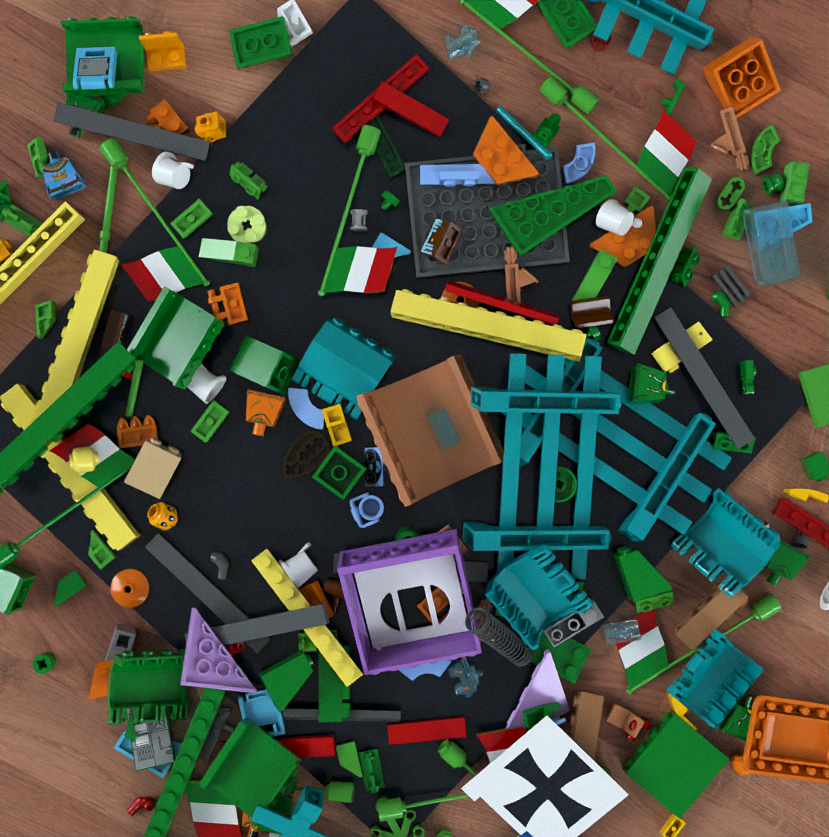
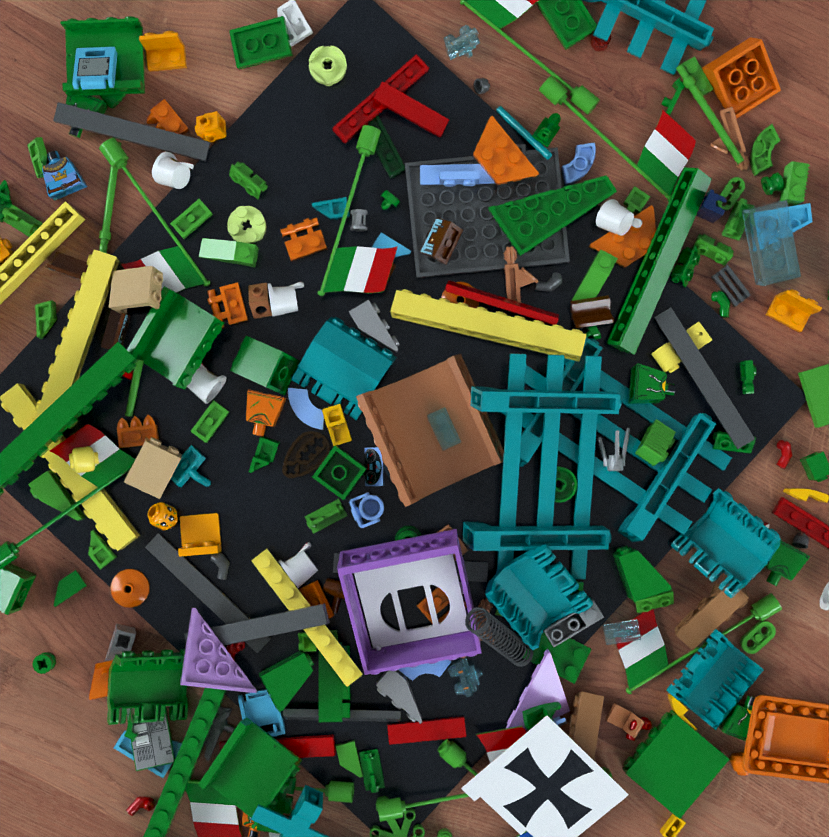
(51, 492): none -> bright green slope
(68, 265): none -> reddish brown panel
(135, 288): none -> tan panel
(187, 468): none -> teal plate
(200, 534): none -> light orange bracket
(259, 297): none -> nougat bracket
(264, 454): none -> green slope
(283, 299): none -> white hat
(306, 244): none -> orange plate
(325, 516): none -> bright green hinge
(326, 54): none -> yellowish green plate
(332, 208): none -> teal tile
(368, 322): none -> light grey slope
(398, 689): none -> light grey slope
(549, 286): none -> dark grey arm
(616, 461): none -> light grey plant
(655, 443): none -> bright green brick
(689, 82): none -> bright green bar
(695, 70): none -> bright green plate
(708, 208): none -> dark blue hinge
(720, 253): none -> bright green hinge
(758, 638): none -> bright green plate
(786, 452): none -> red arm
(792, 309): none -> light orange bracket

